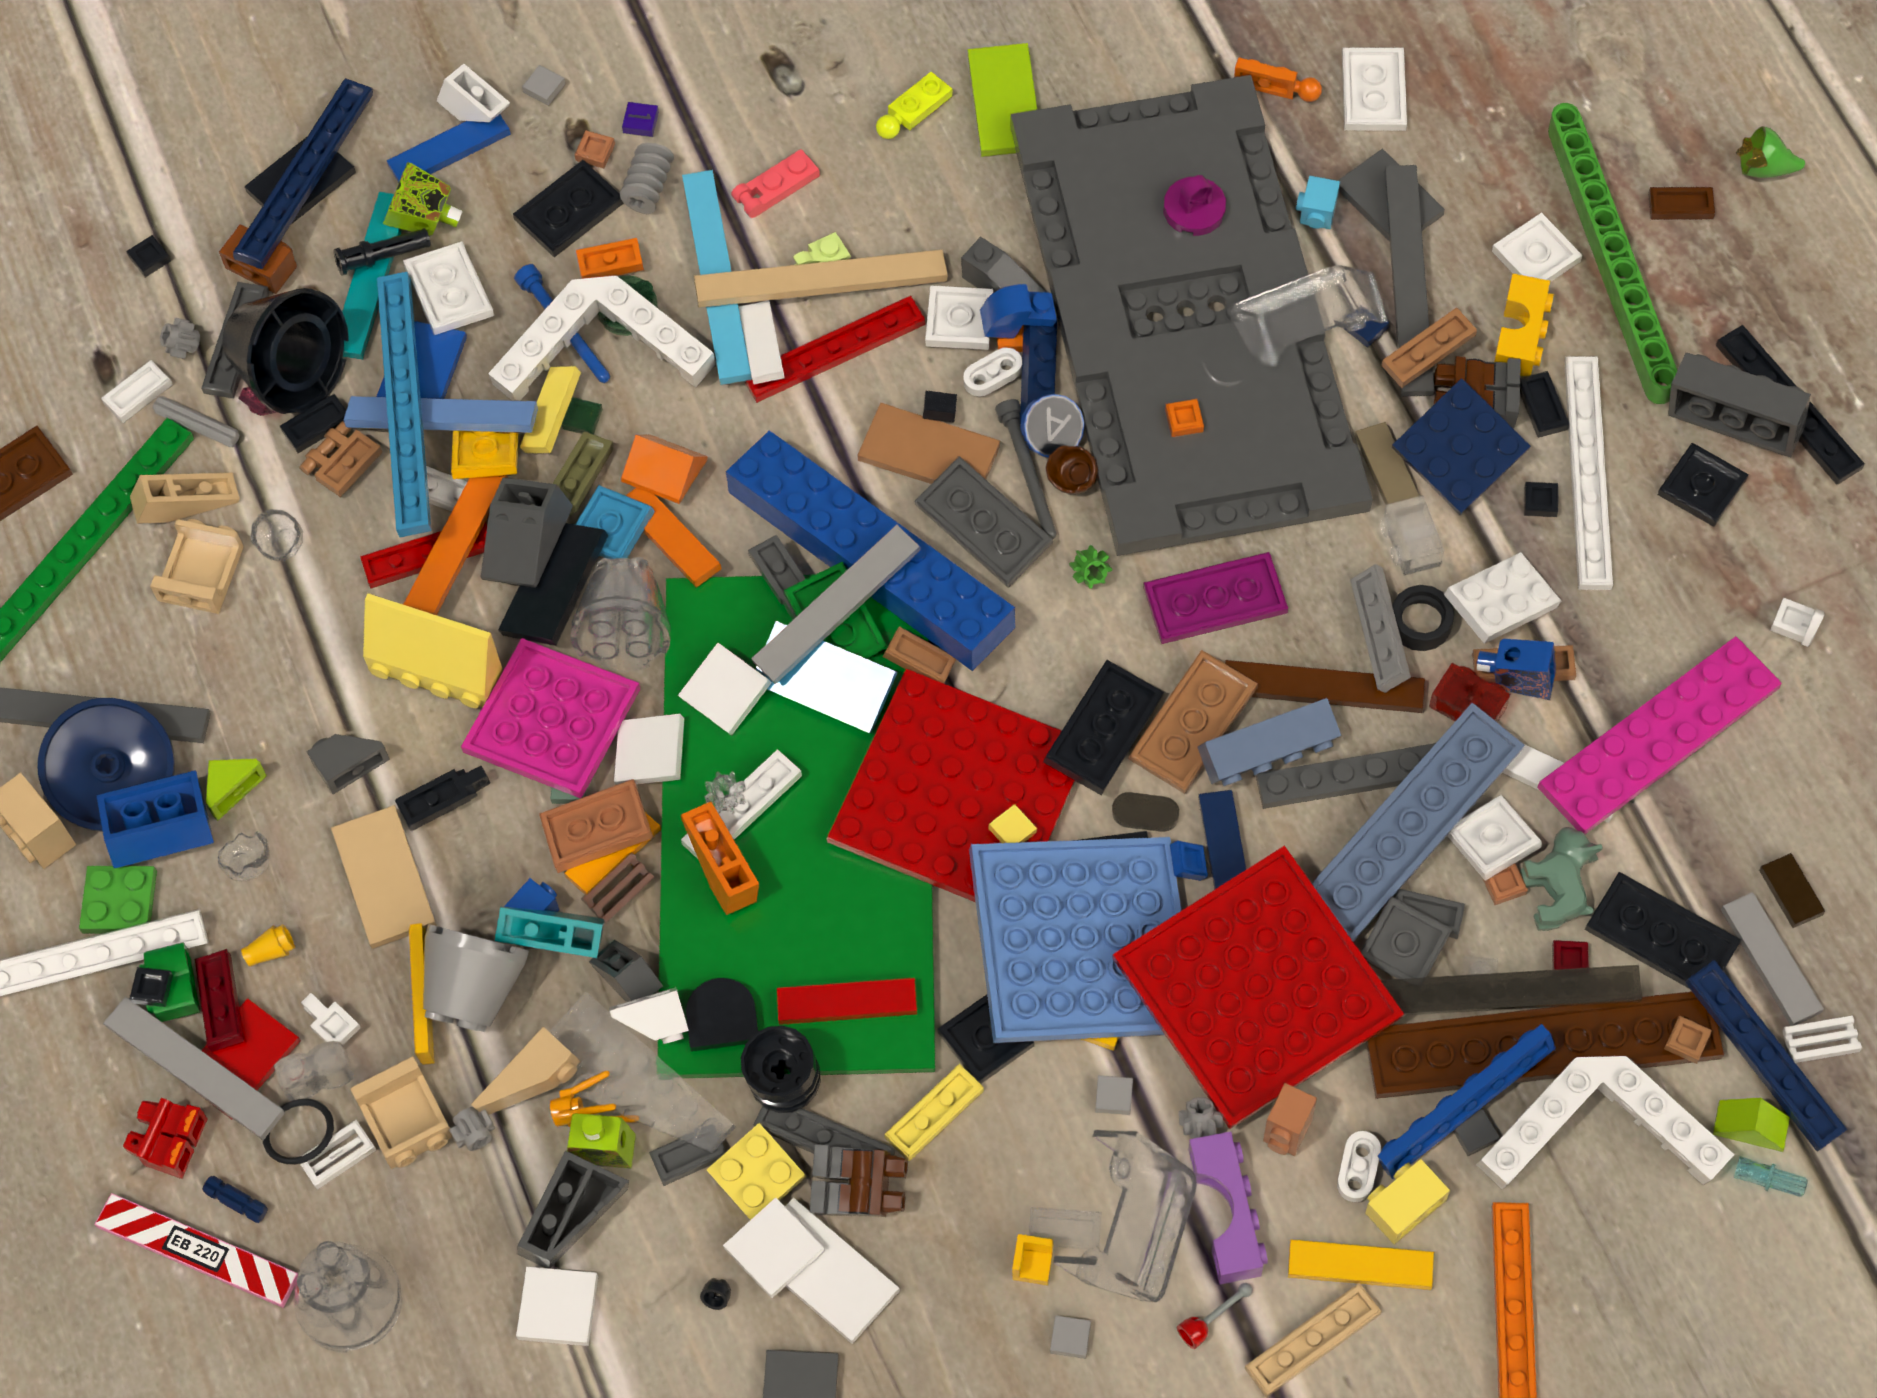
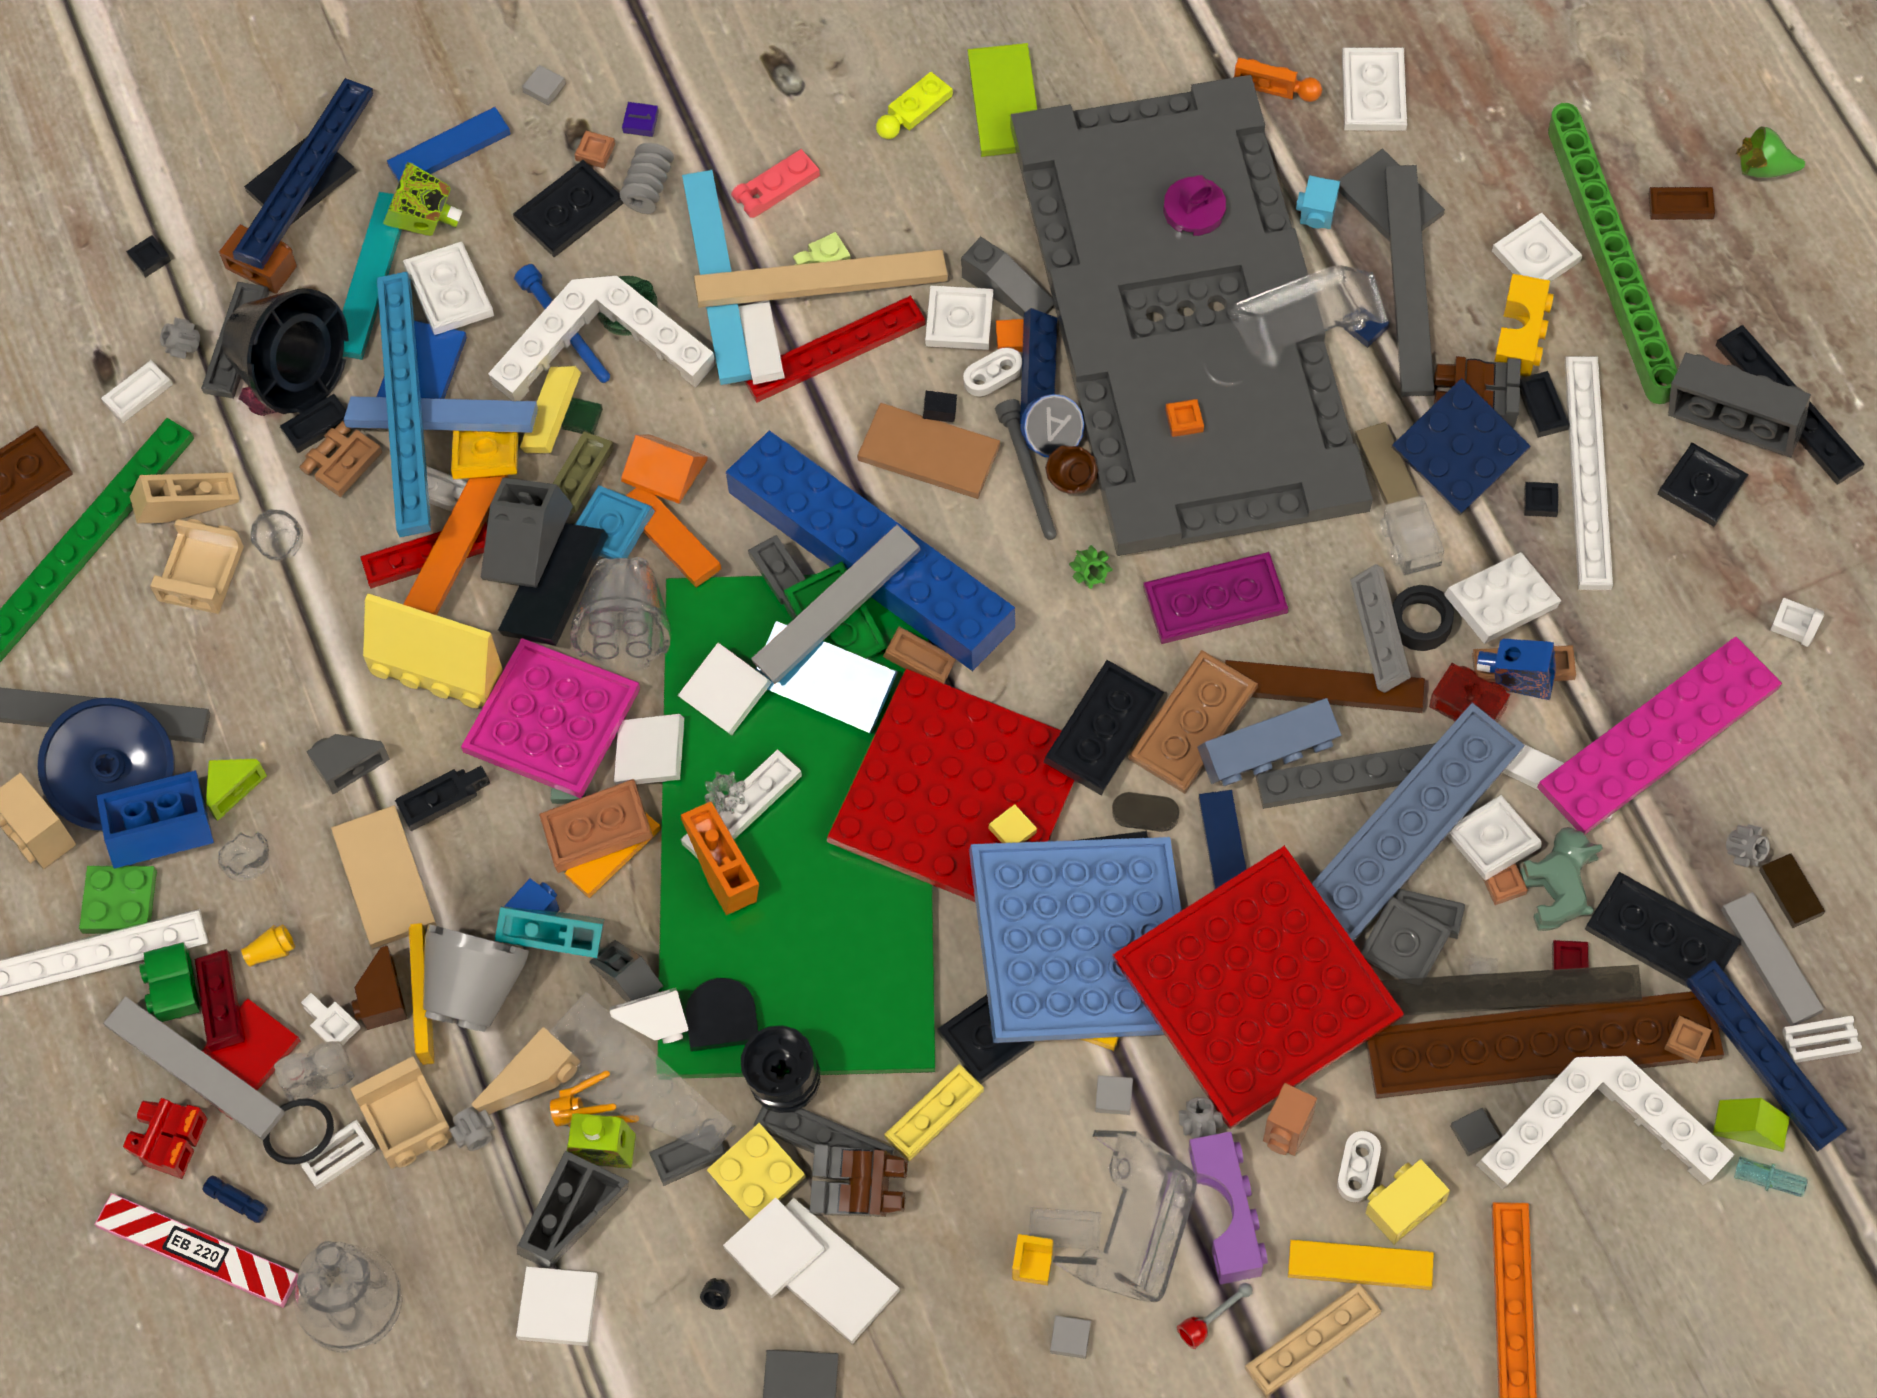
(151, 987): black tile -> none
(196, 421): light grey axle -> none
(367, 254): black pin -> none
(379, 993): none -> reddish brown slope
(470, 97): white slope -> none
(610, 259): orange plate -> none
(638, 868): reddish brown tile -> none
(846, 1001): red tile -> none
(983, 522): dark grey tile -> none
(1013, 307): blue brick -> none
(1188, 860): blue tile -> none
(1429, 347): medium nougat plate -> none
(1460, 1106): blue plate -> none
(1747, 845): none -> light grey gear

